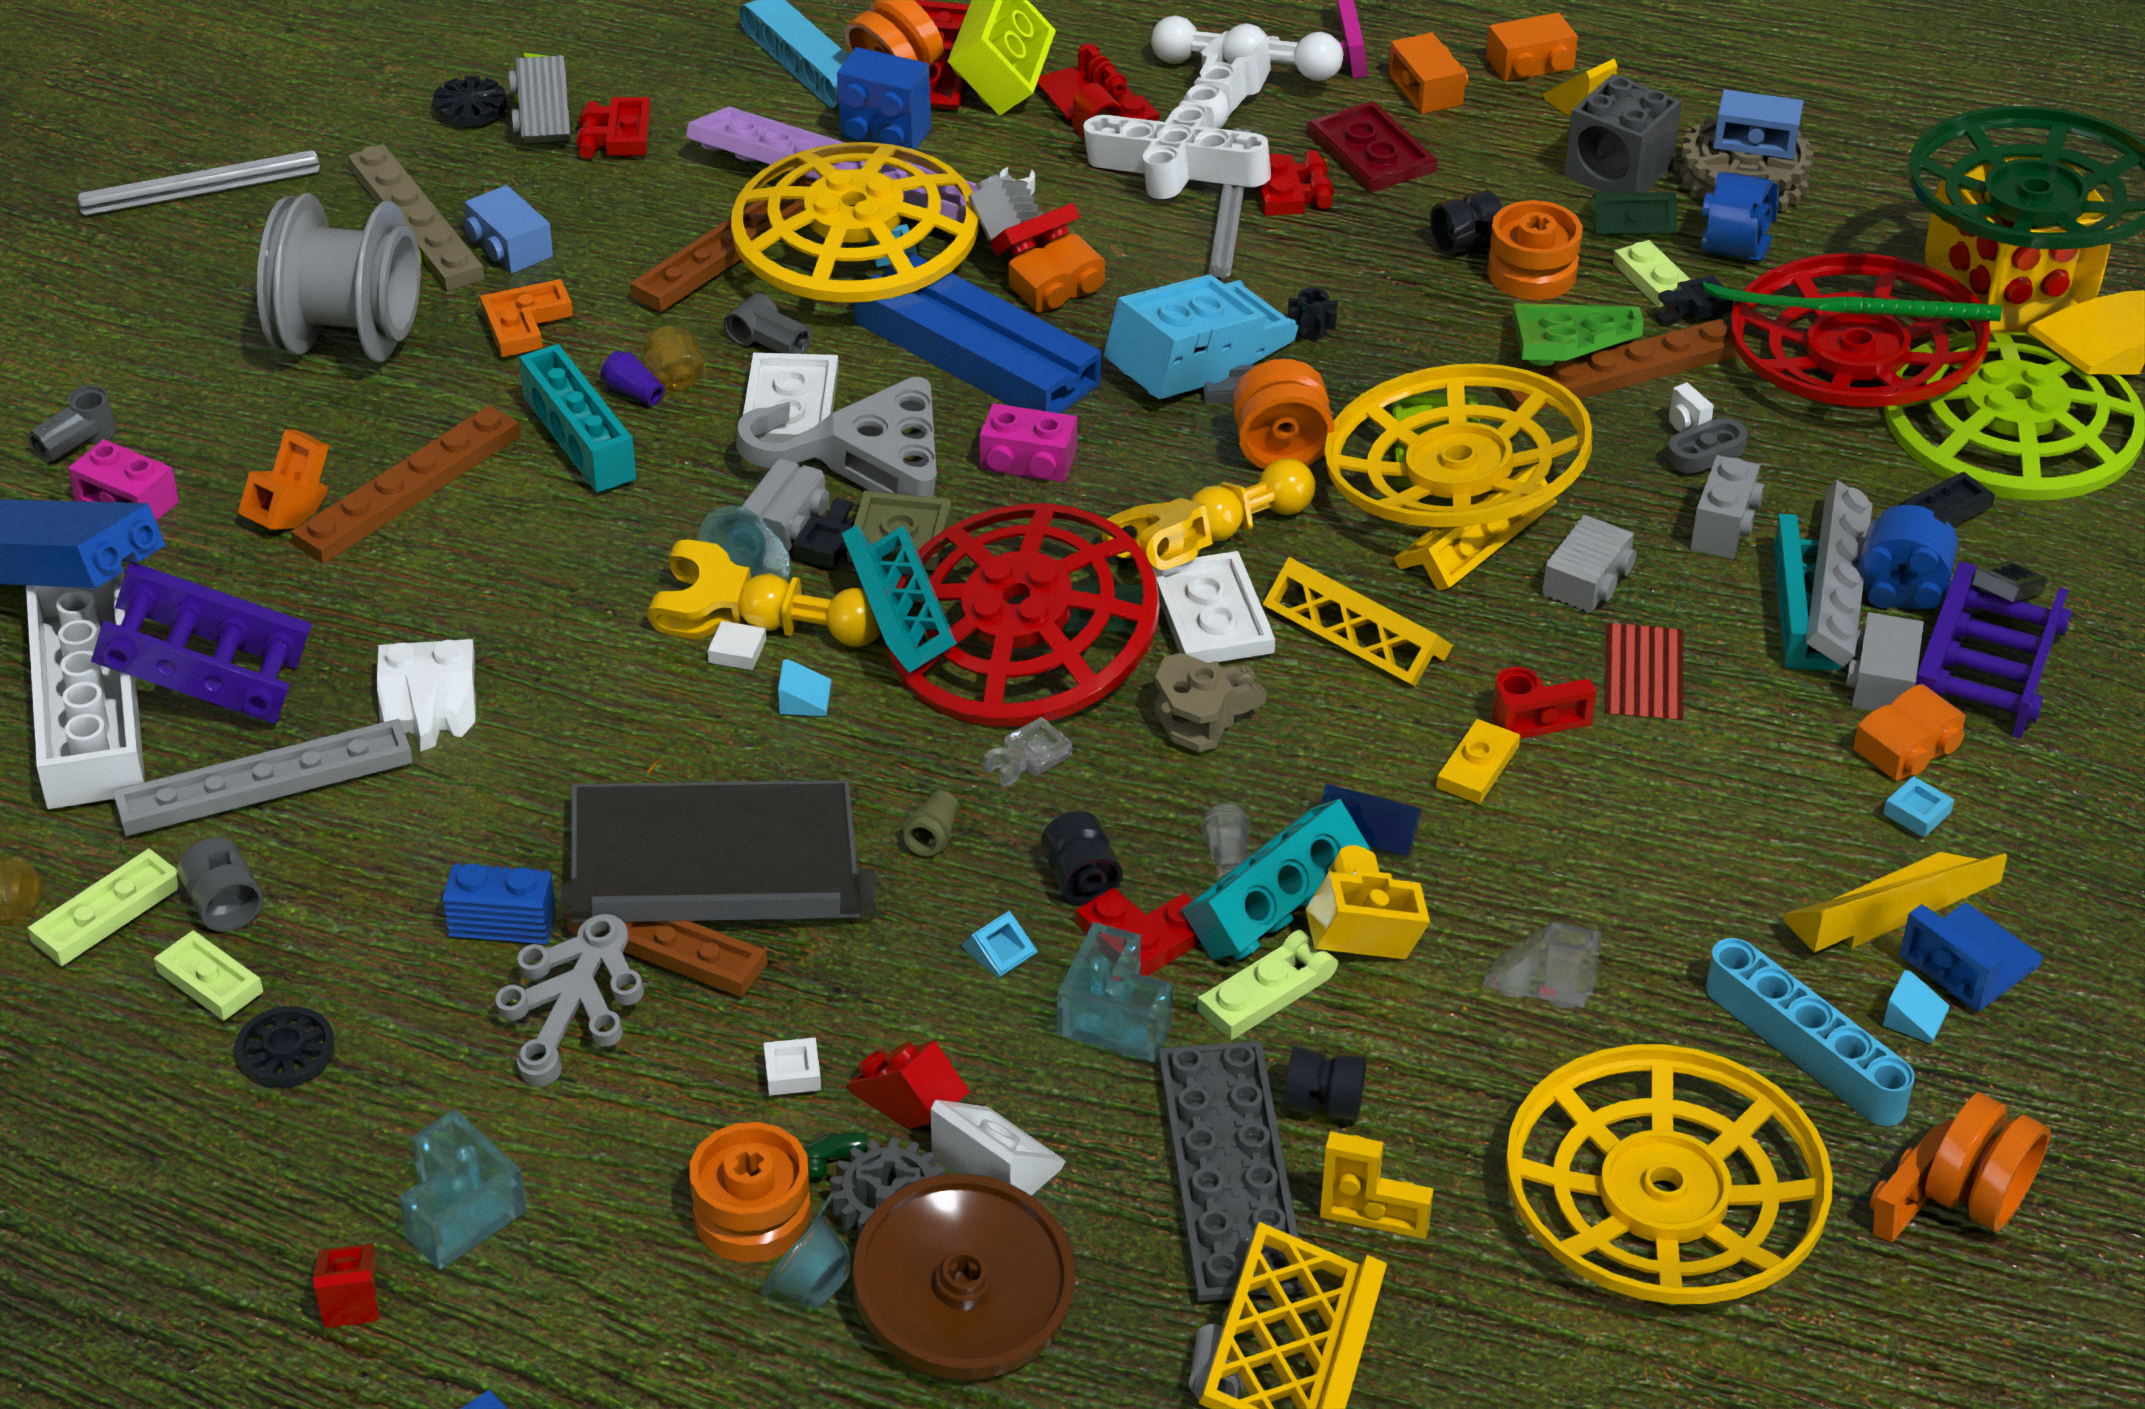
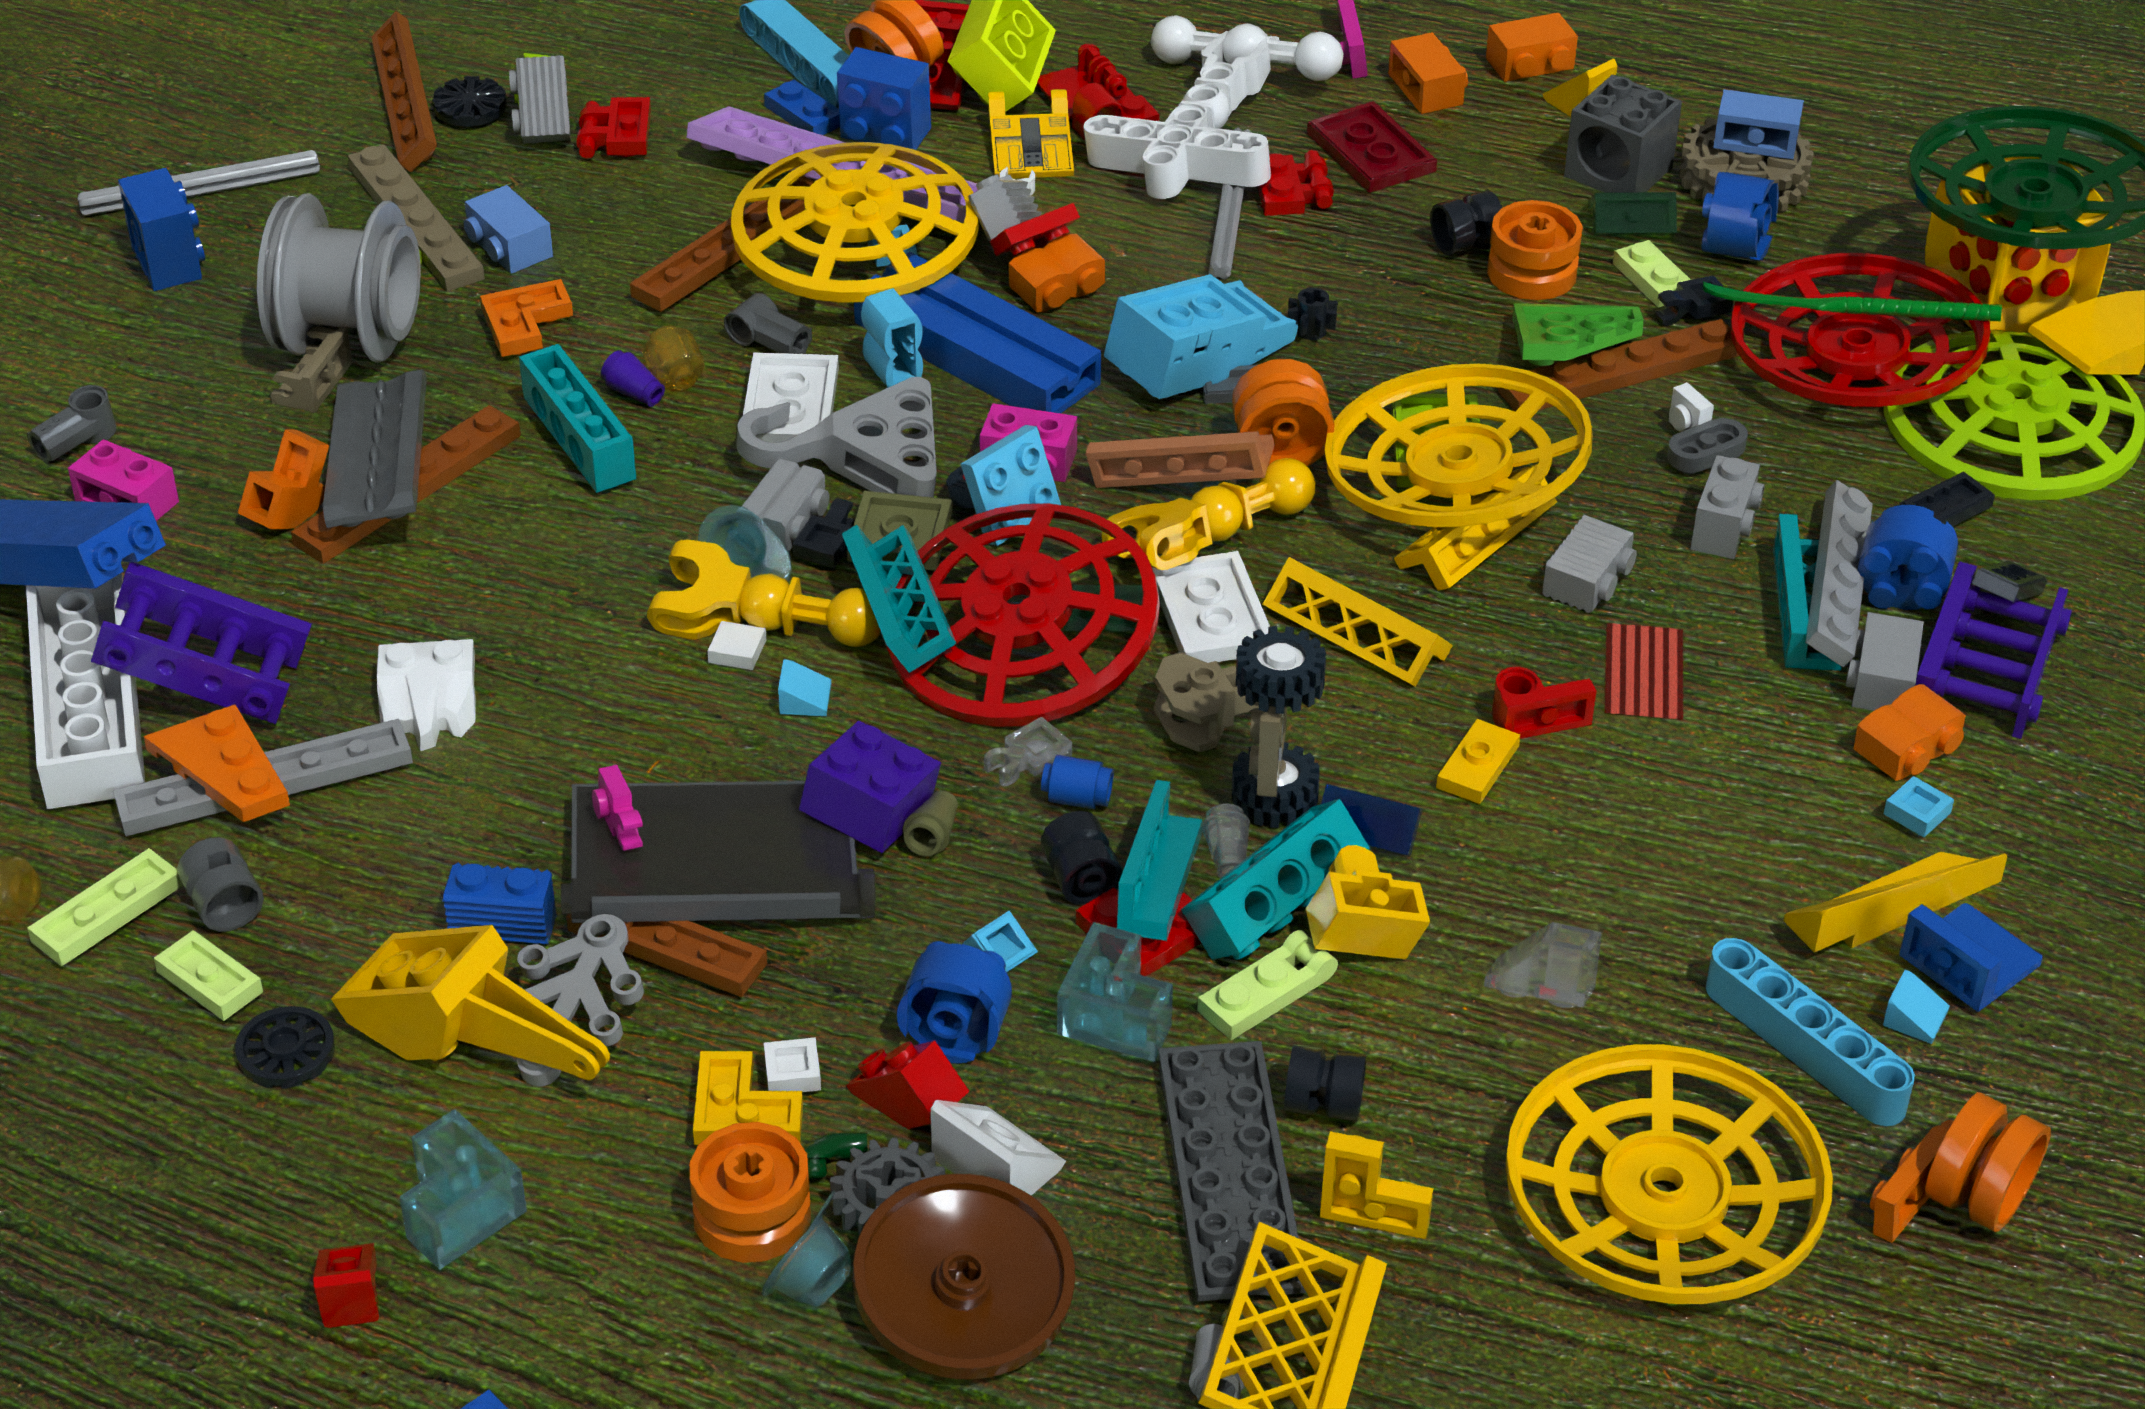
(162, 228): none -> blue brick
(225, 760): none -> orange wing
(316, 372): none -> dark tan hinge
(375, 450): none -> dark grey plate
(404, 92): none -> dark orange plate
(451, 987): none -> yellow slope
(614, 803): none -> dark pink plate
(727, 1097): none -> yellow plate
(802, 108): none -> blue plate
(868, 785): none -> dark purple brick
(891, 337): none -> medium azure brick
(956, 999): none -> blue brick
(1003, 476): none -> medium azure plate
(1031, 140): none -> yellow flag
(1077, 782): none -> blue brick
(1157, 868): none -> teal fence
(1179, 459): none -> nougat fence
(1276, 674): none -> black plate

